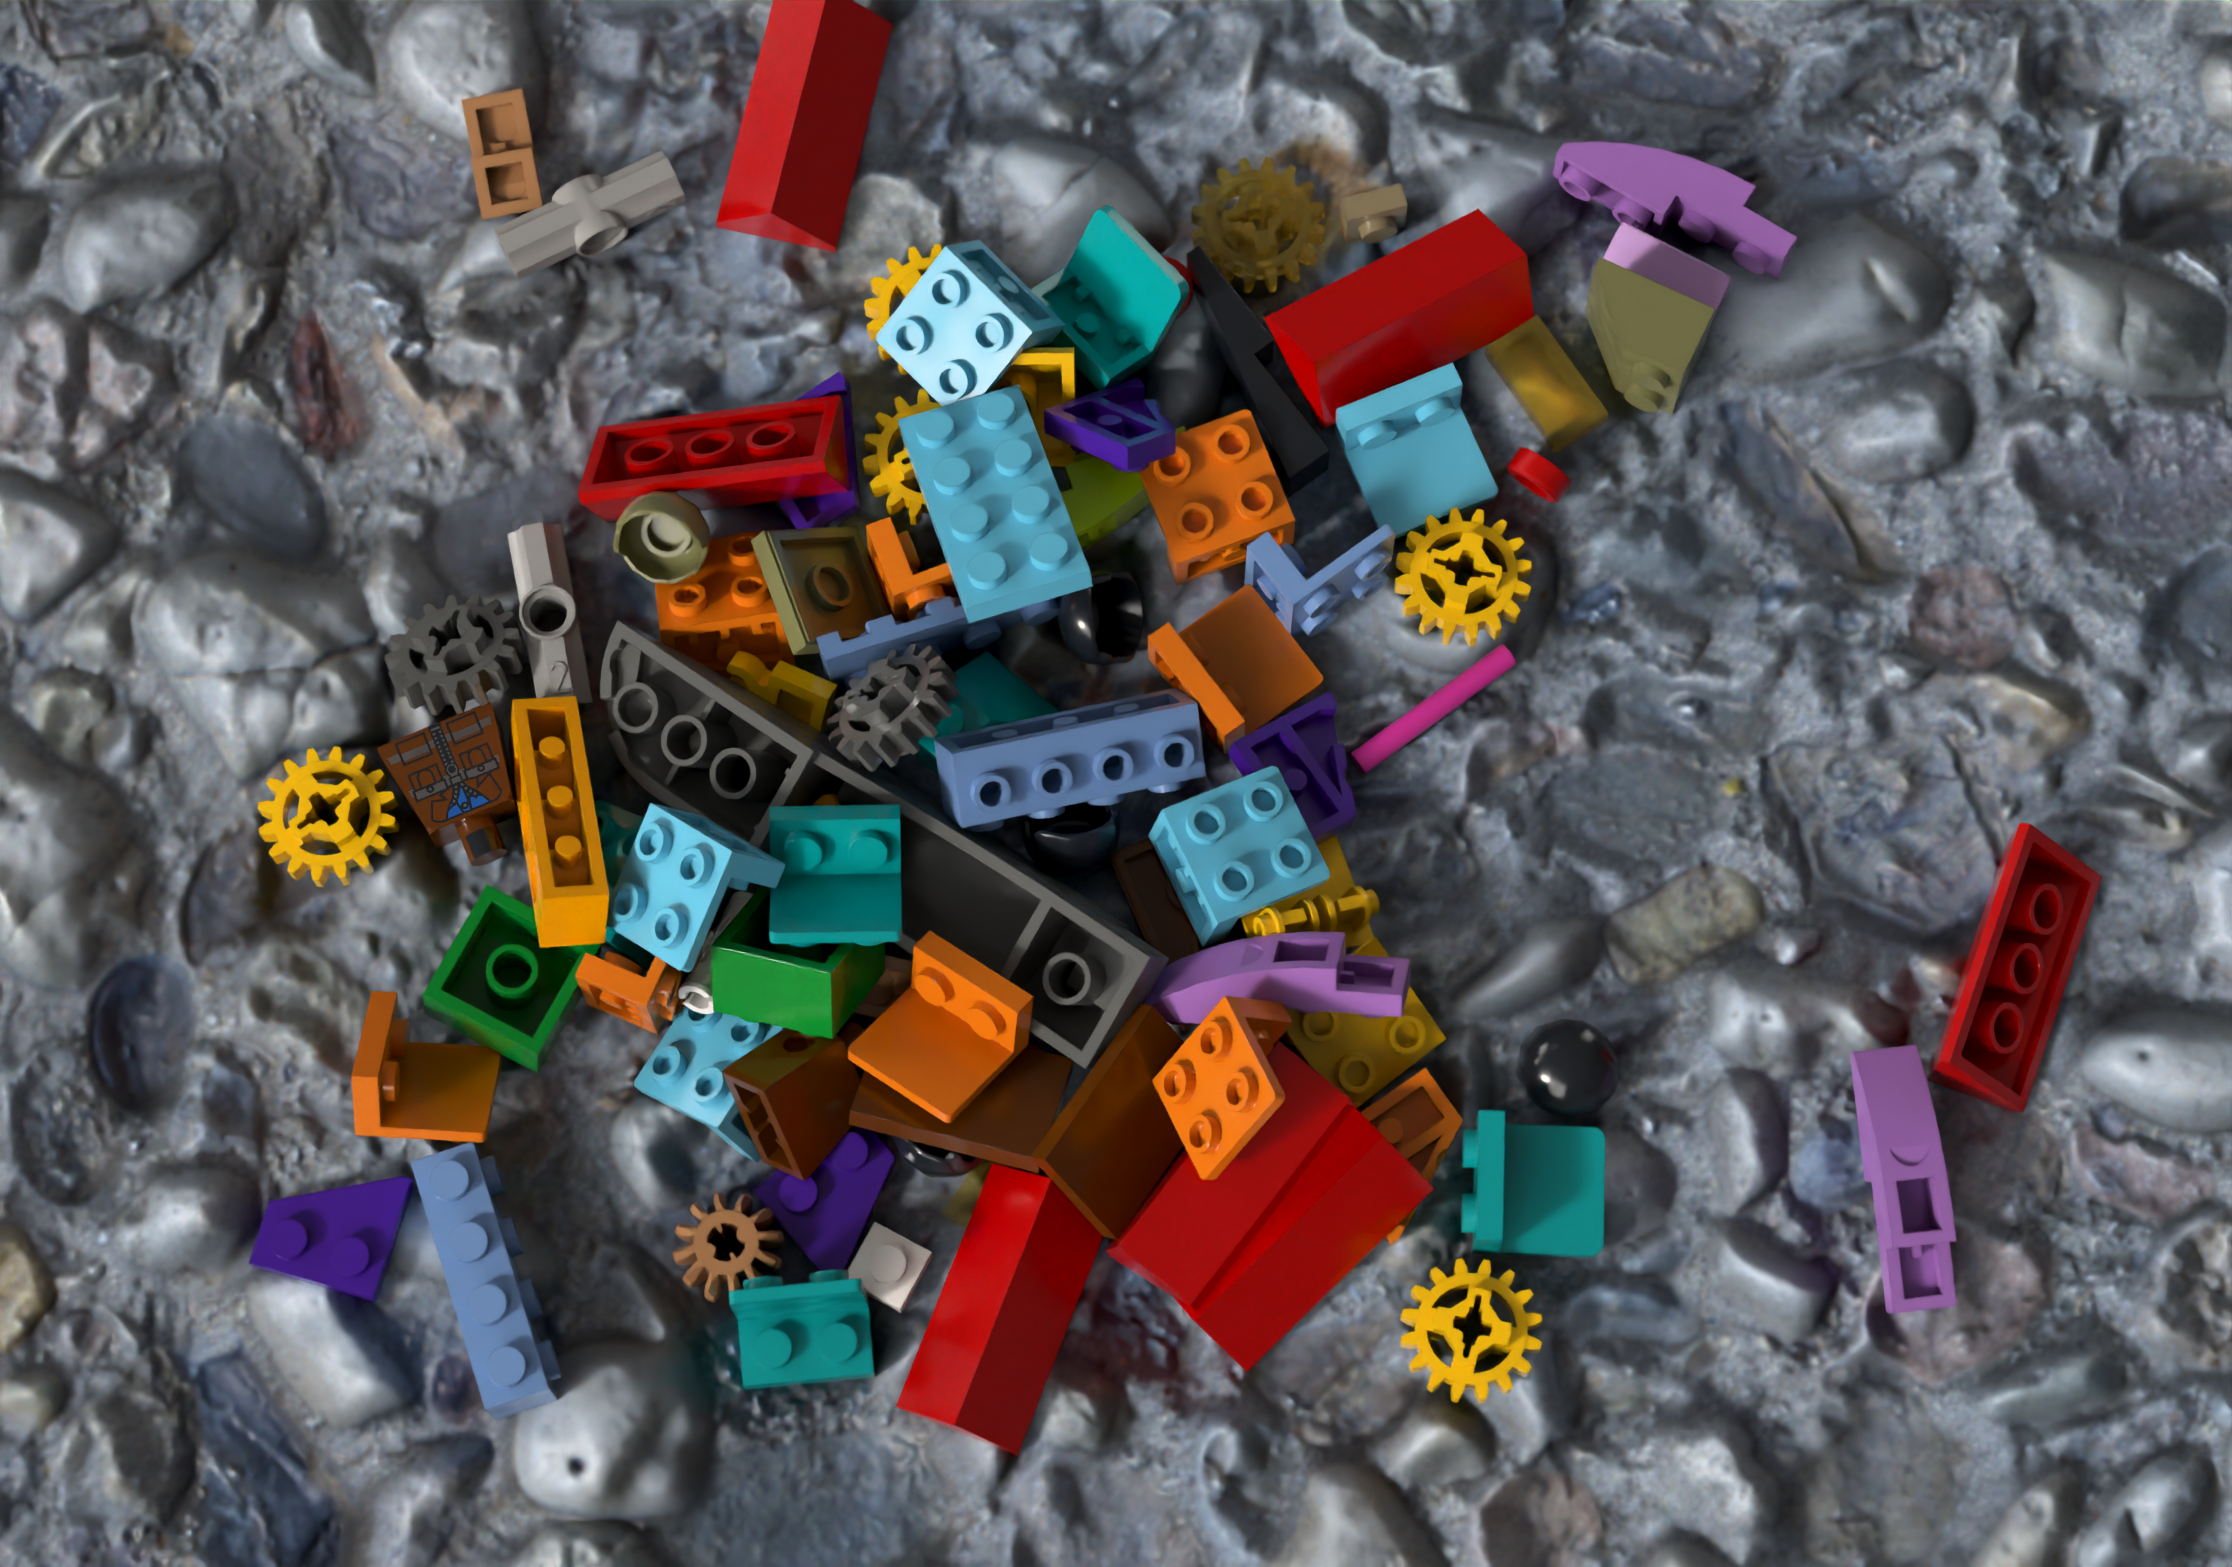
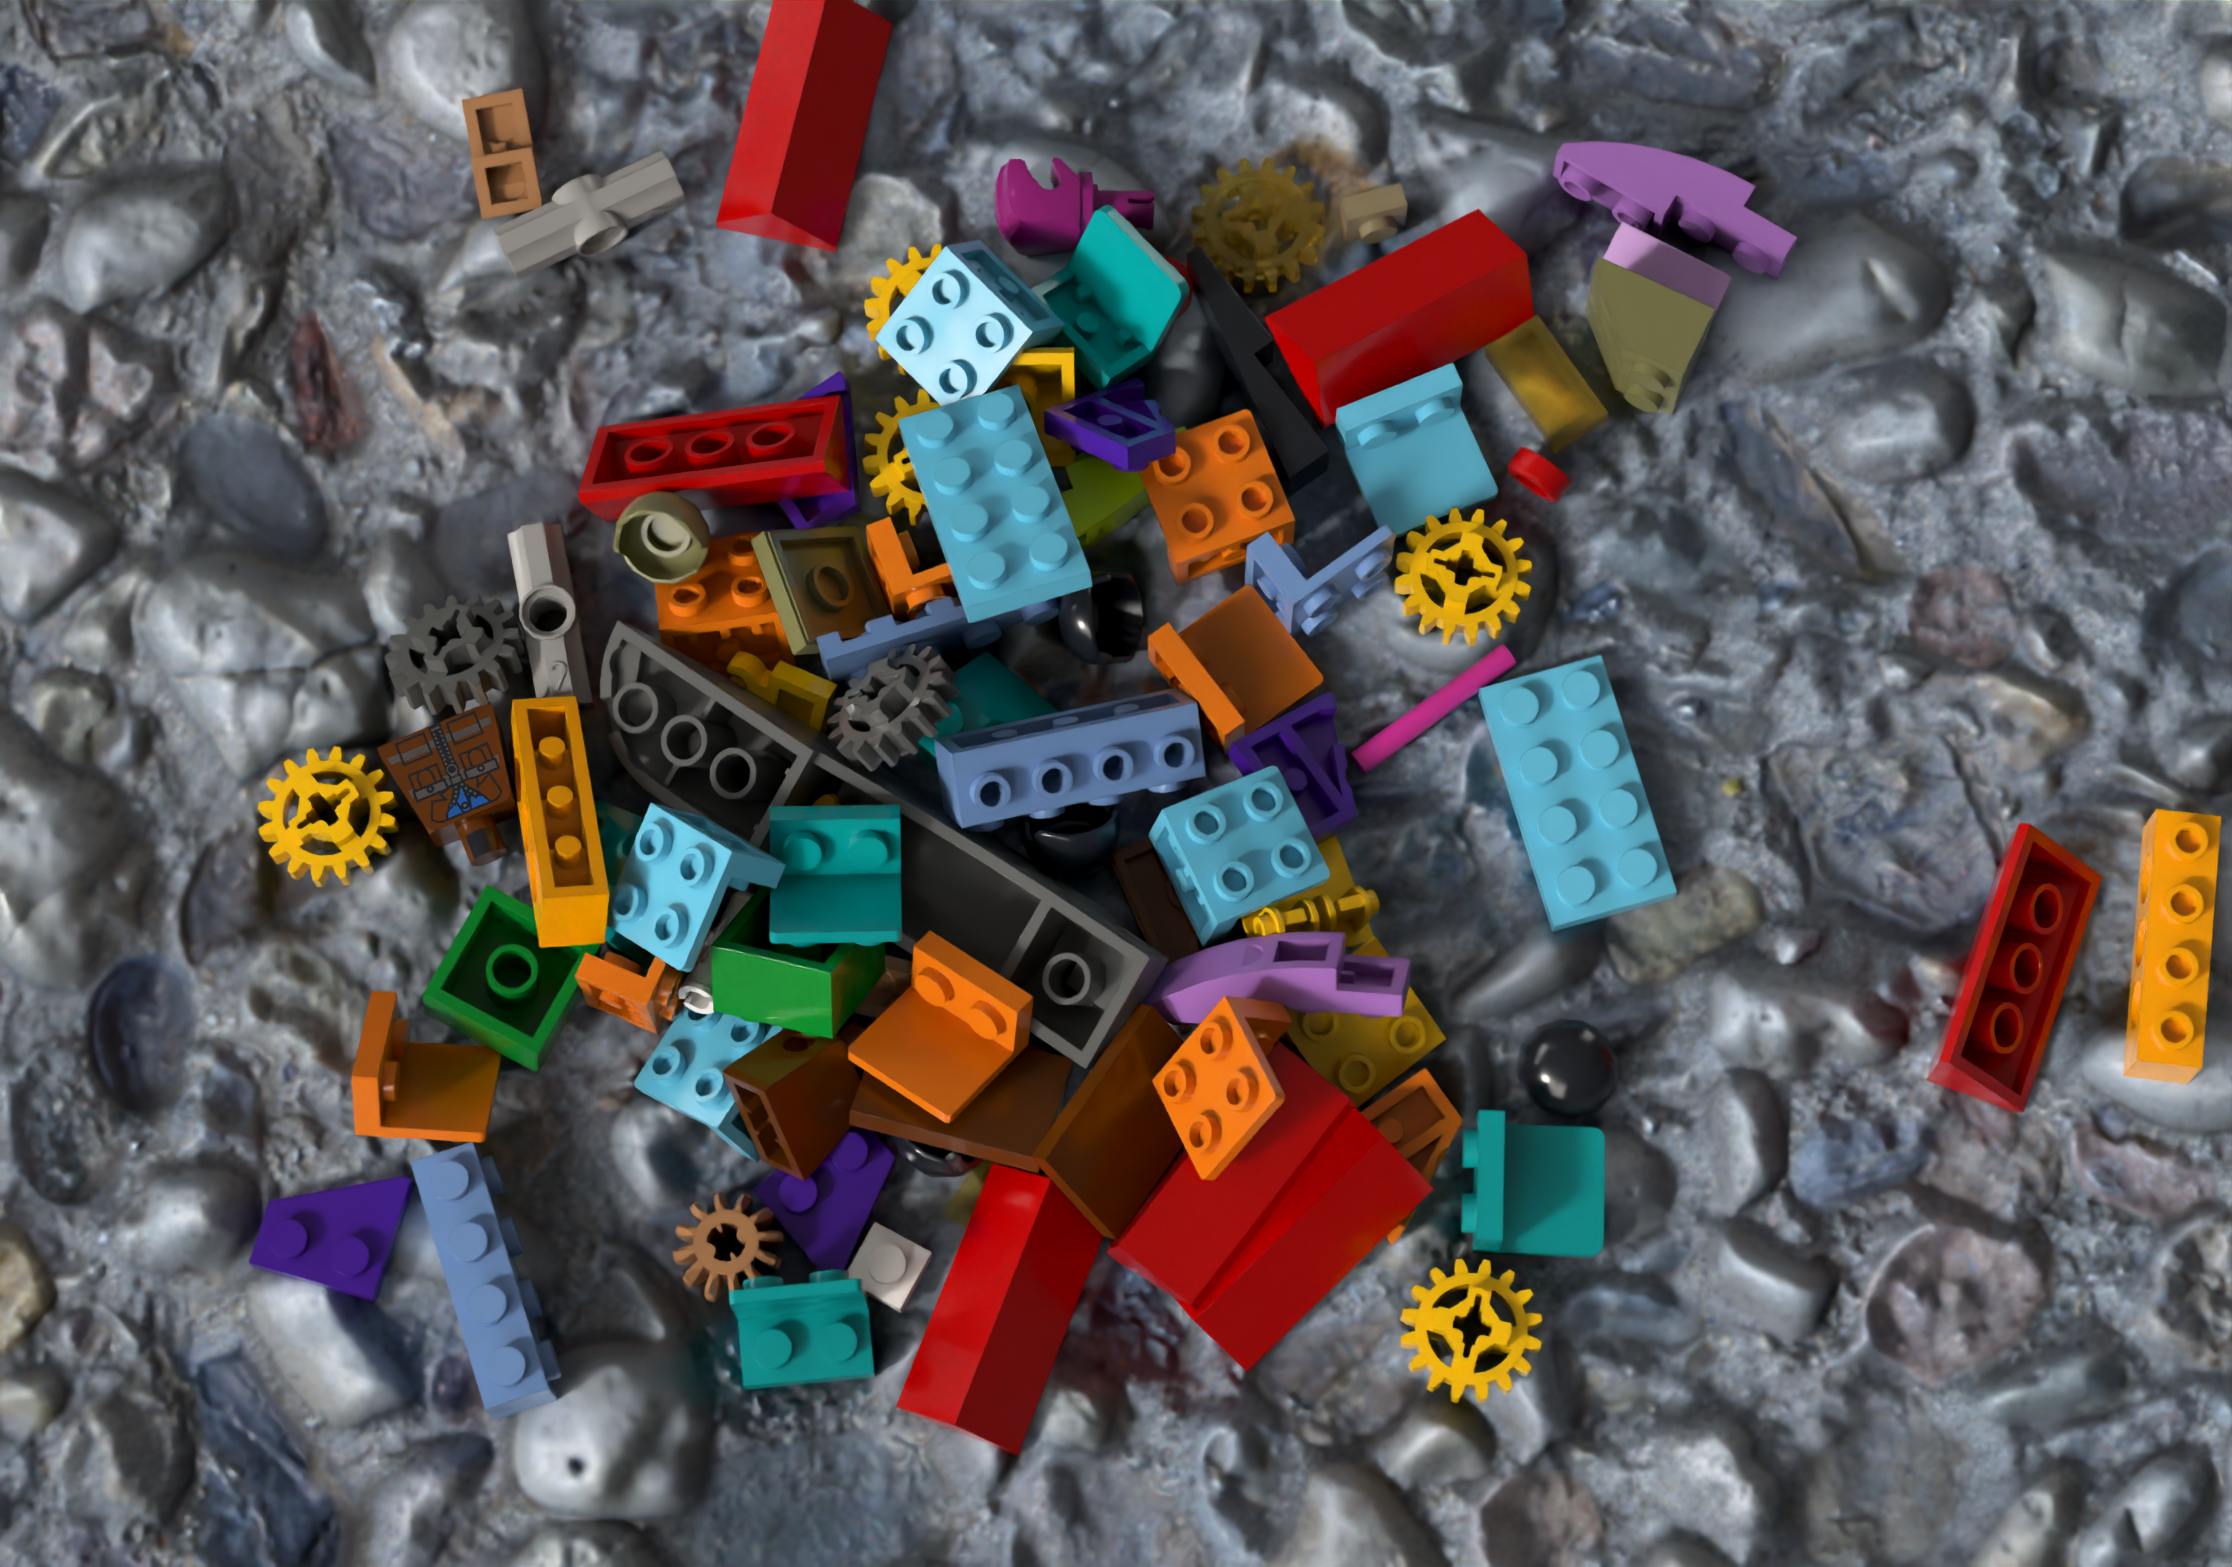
(1055, 219): none -> magenta piece
(1577, 793): none -> medium azure plate
(1907, 1178): medium lavender slope -> none
(2172, 946): none -> light orange brick

